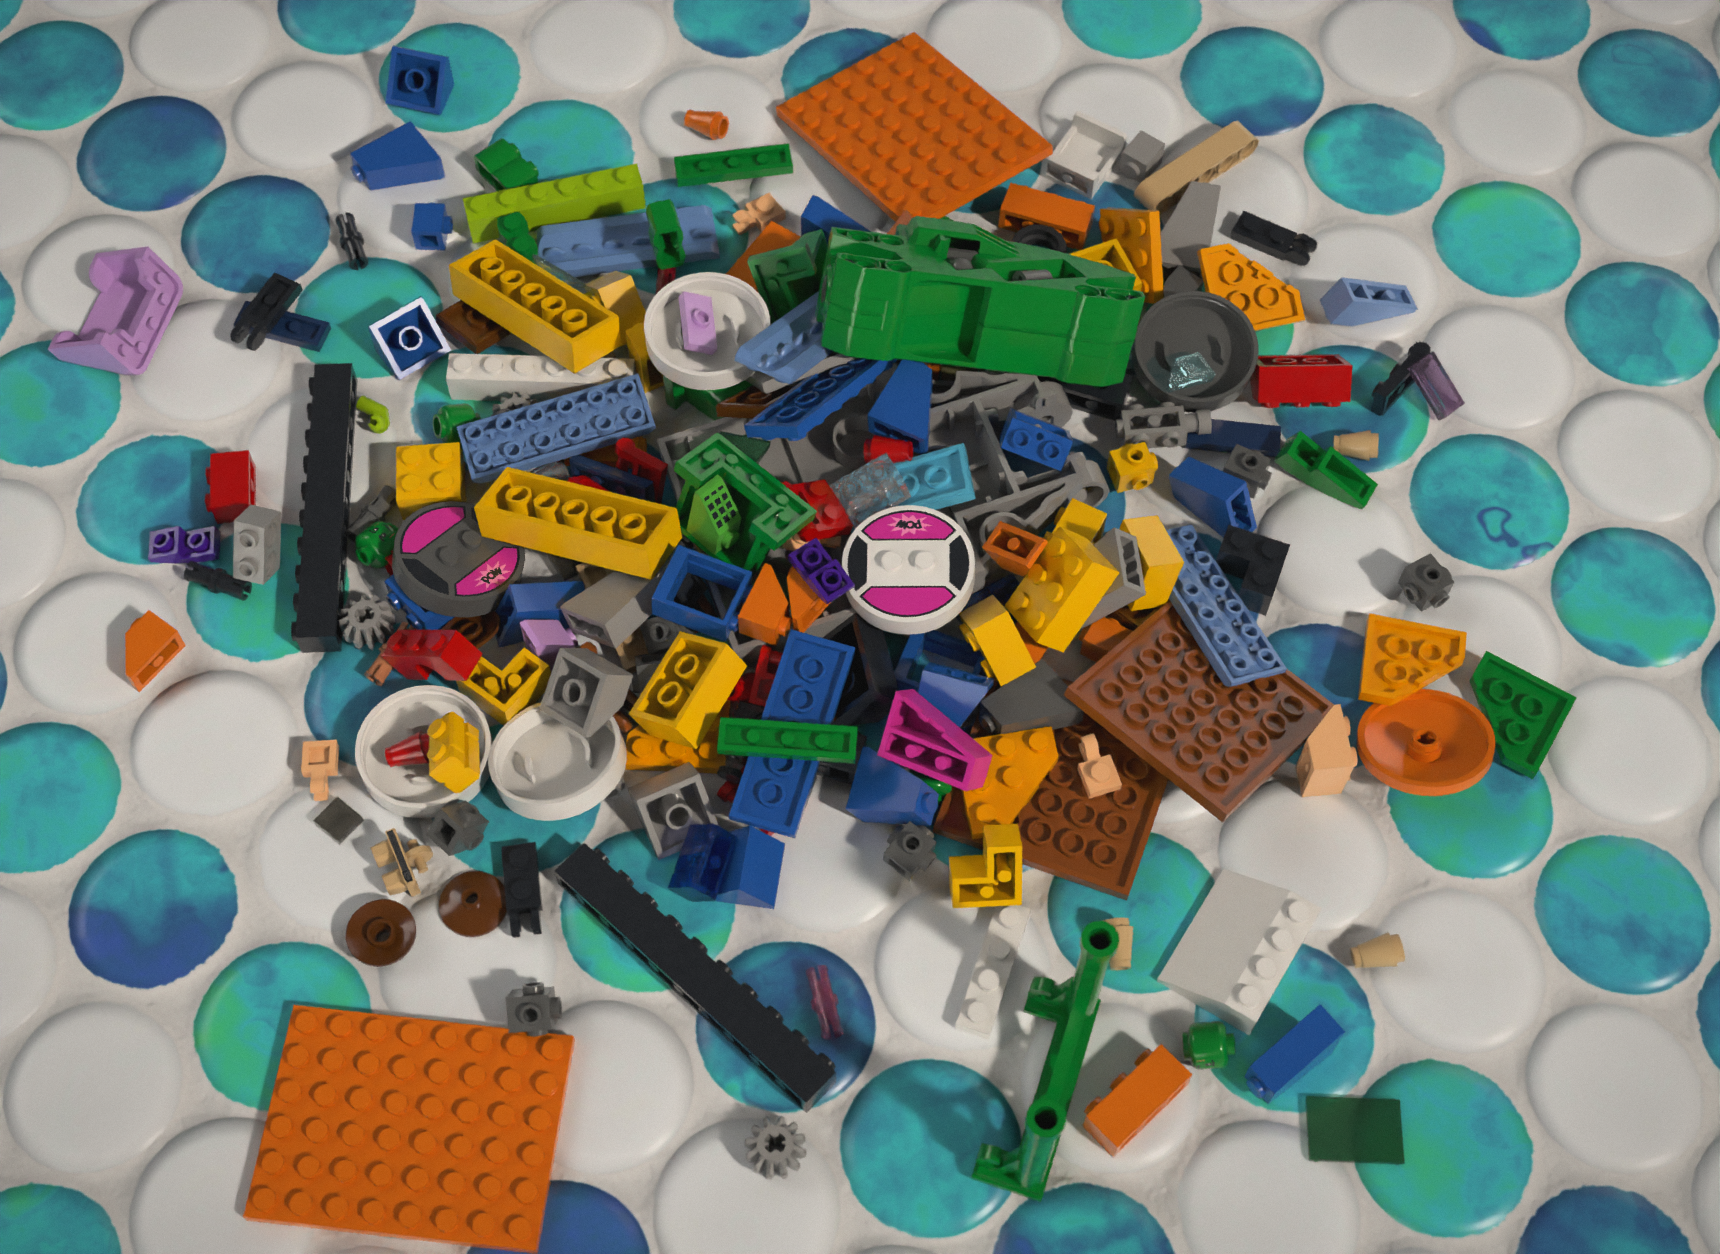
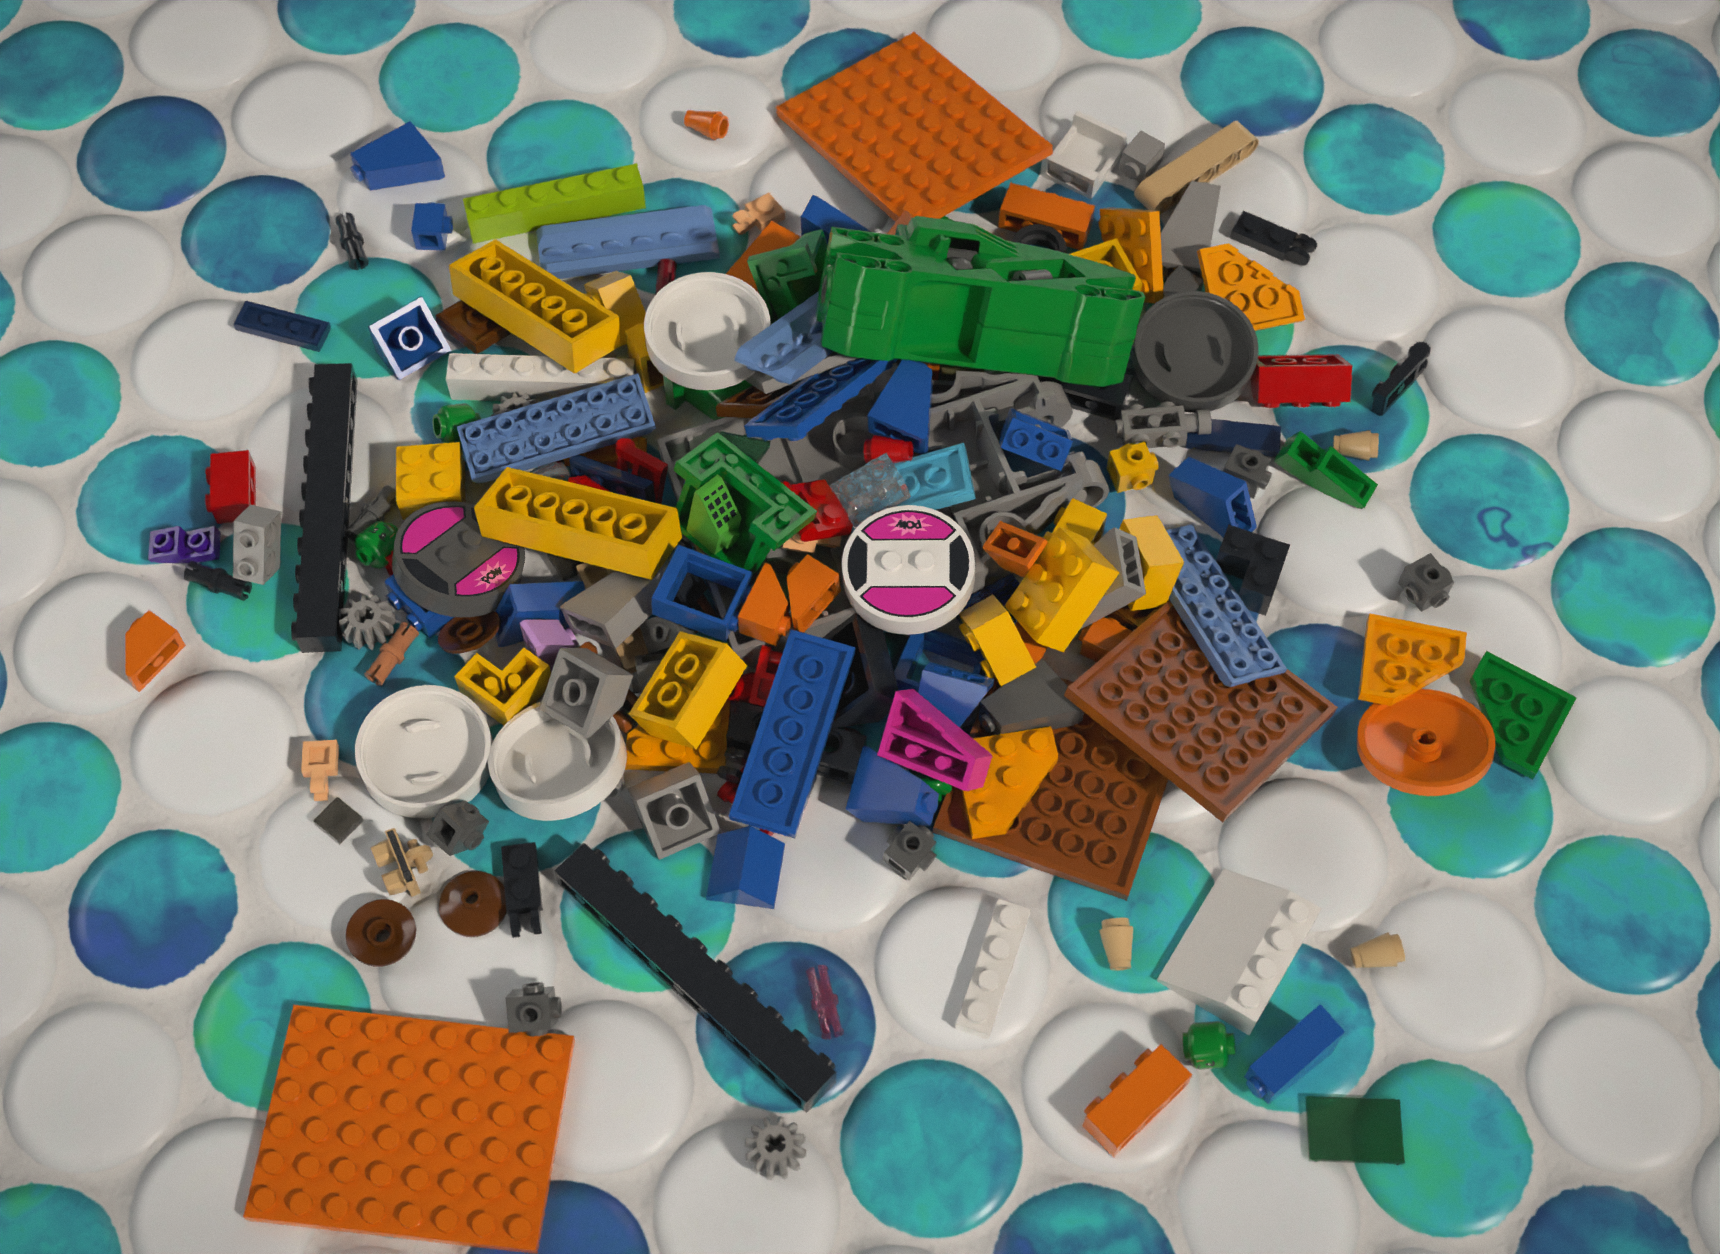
(128, 316): lavender windscreen -> none
(265, 310): black hinge -> none
(378, 414): lime arm -> none
(409, 751): red cone -> none
(419, 80): blue slope -> none
(422, 651): red arch -> none
(453, 752): yellow brick -> none
(504, 167): green brick -> none
(515, 234): green brick -> none
(557, 272): clear light blue dish -> none
(665, 234): green brick -> none
(697, 323): lavender plate -> none
(702, 862): clear blue brick -> none
(733, 165): green plate -> none
(787, 740): green plate -> none
(820, 572): dark purple slope -> none
(989, 877): yellow brick -> none
(1074, 1010): green arch -> none
(1097, 772): light nougat plate -> none
(1189, 372): clear light blue tile -> none
(1327, 756): light nougat slope -> none
(1364, 301): medium blue slope -> none
(1436, 385): clear purple tile -> none

